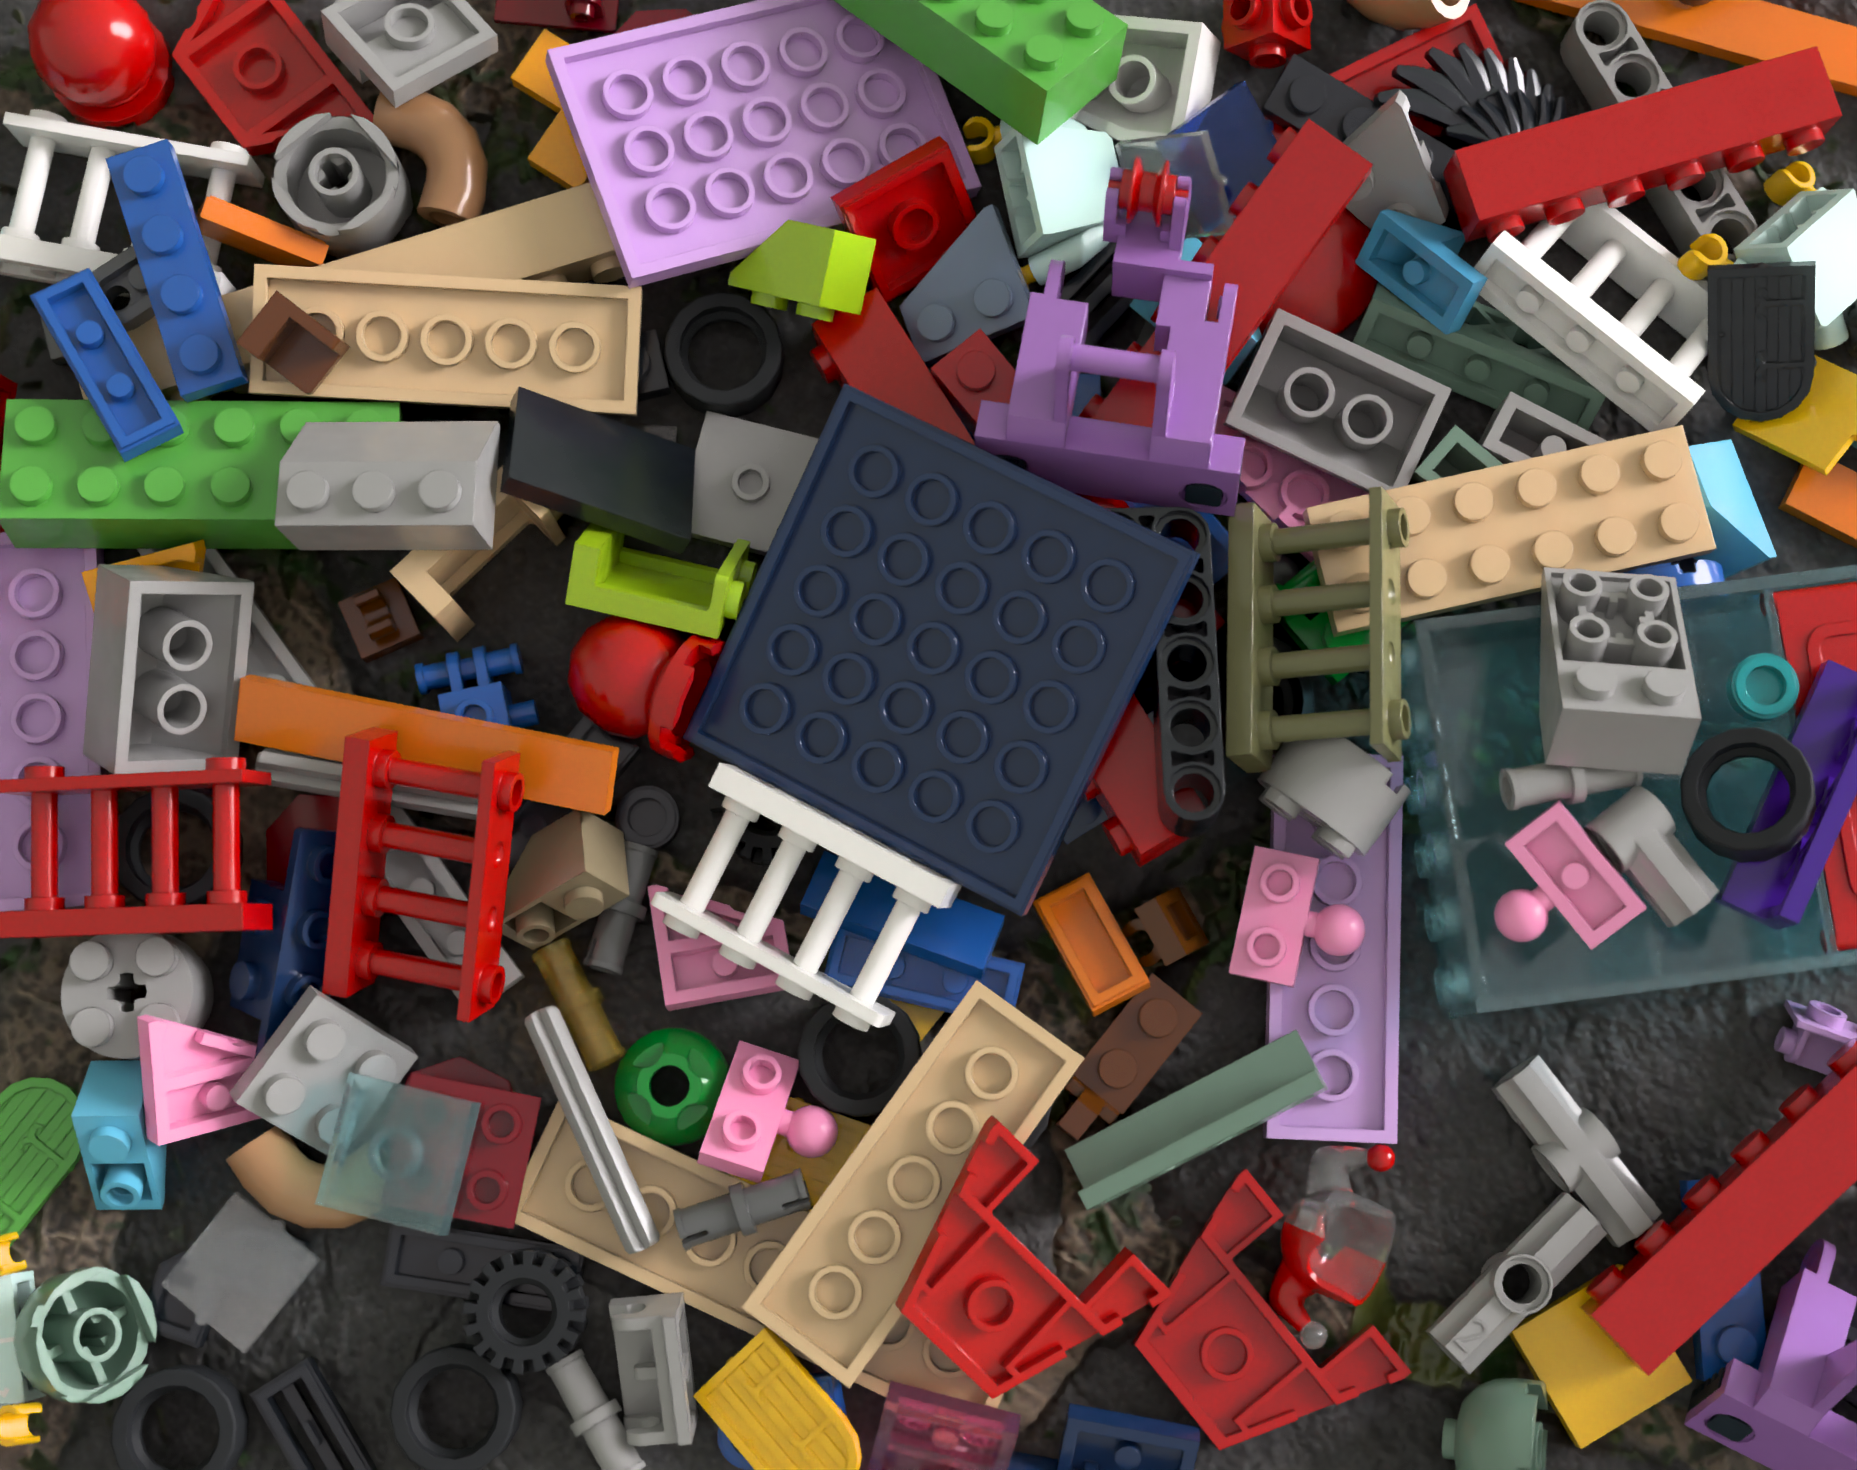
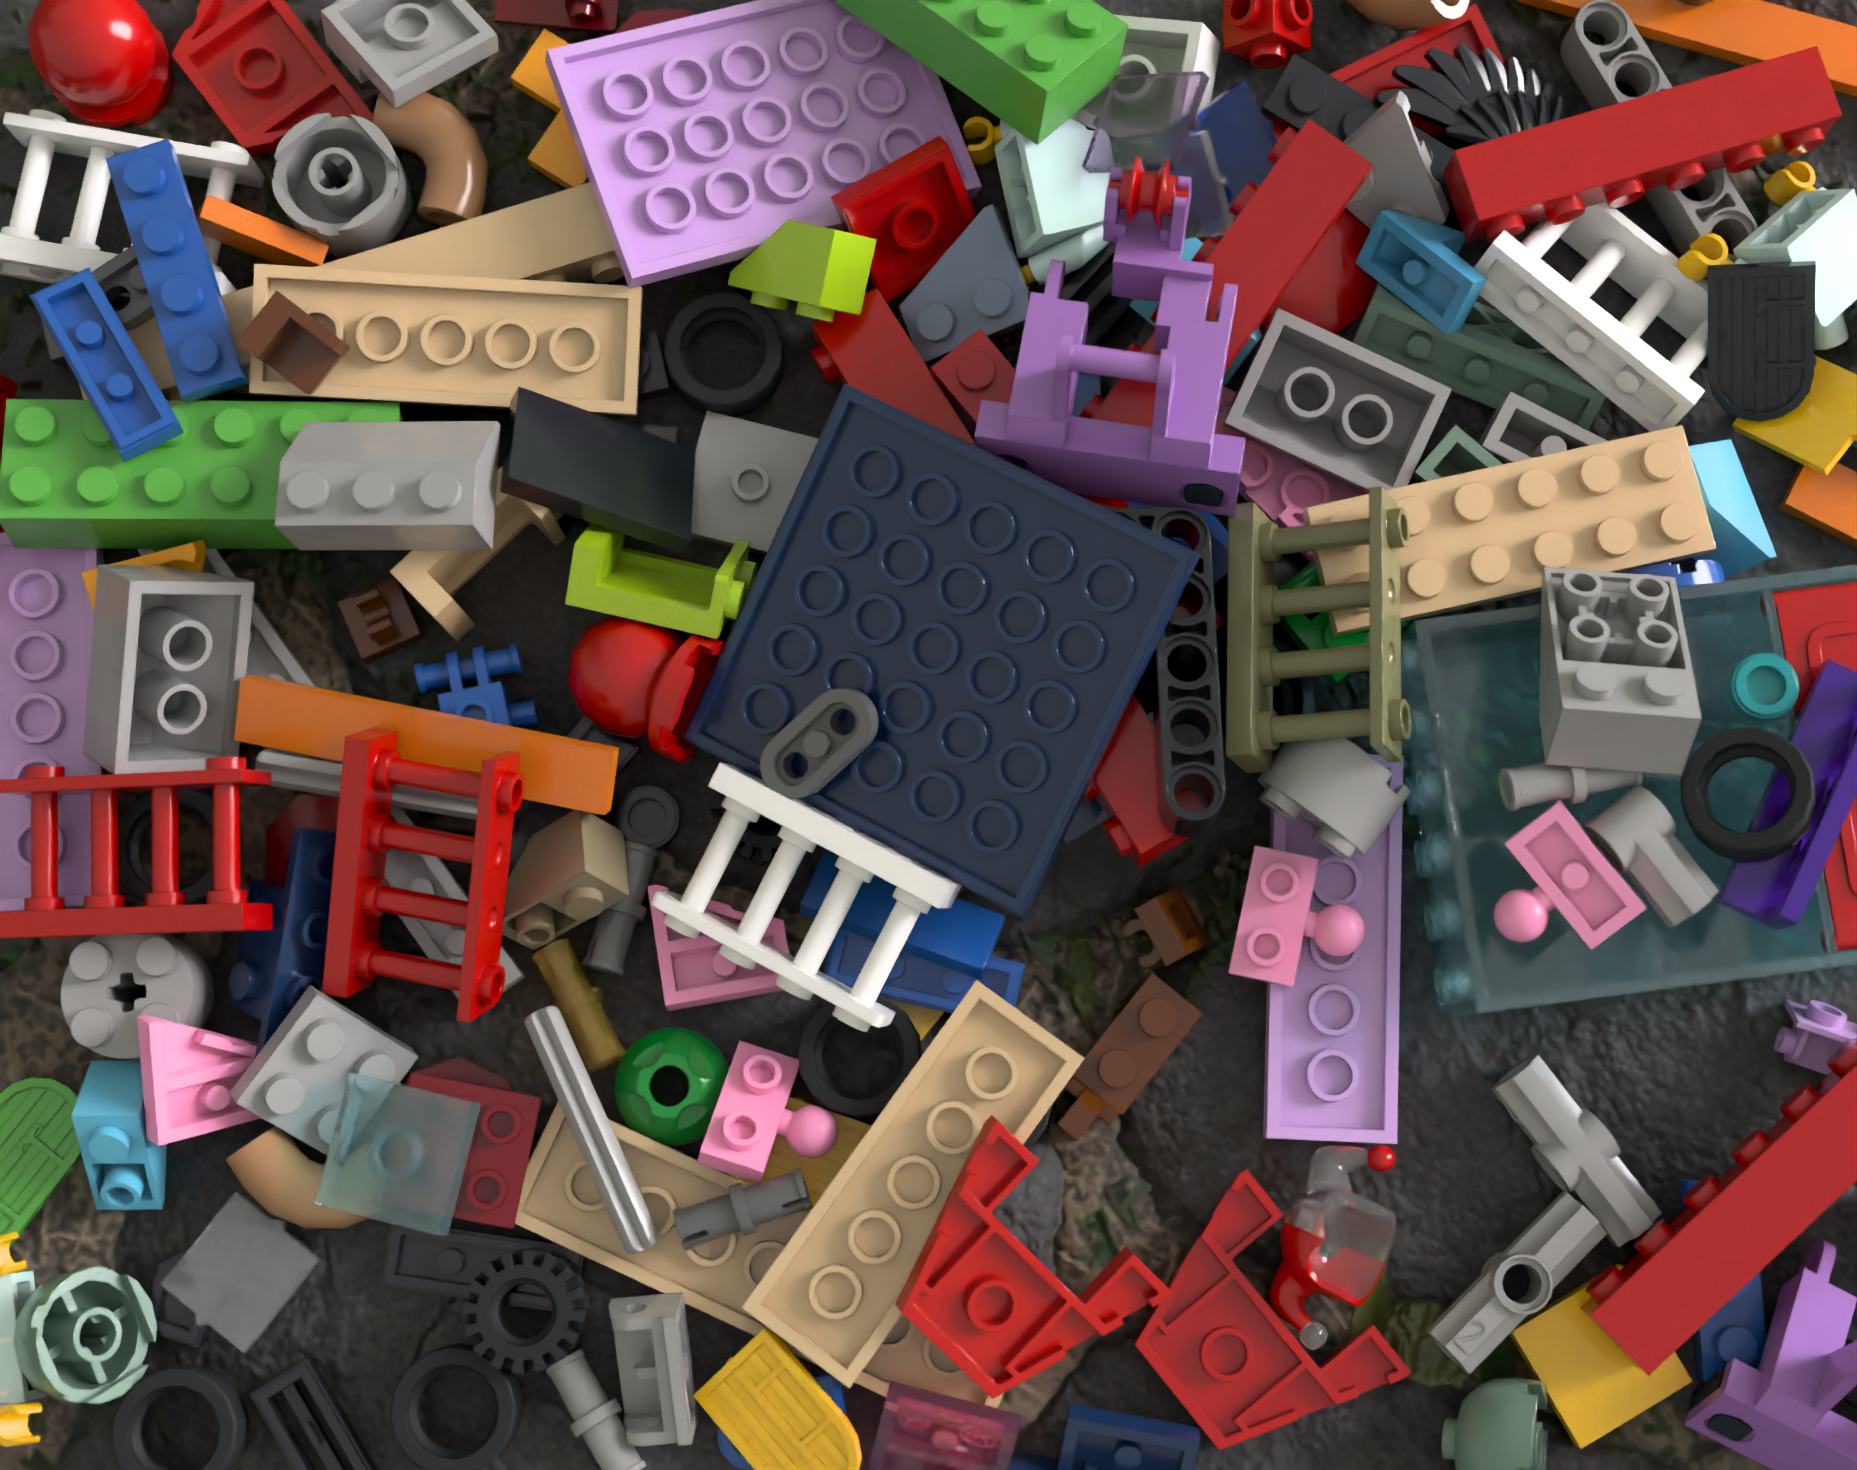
(821, 741): none -> dark grey plate
(1091, 944): orange tile -> none
(1146, 119): none -> piece
(1195, 1120): sand green fence -> none

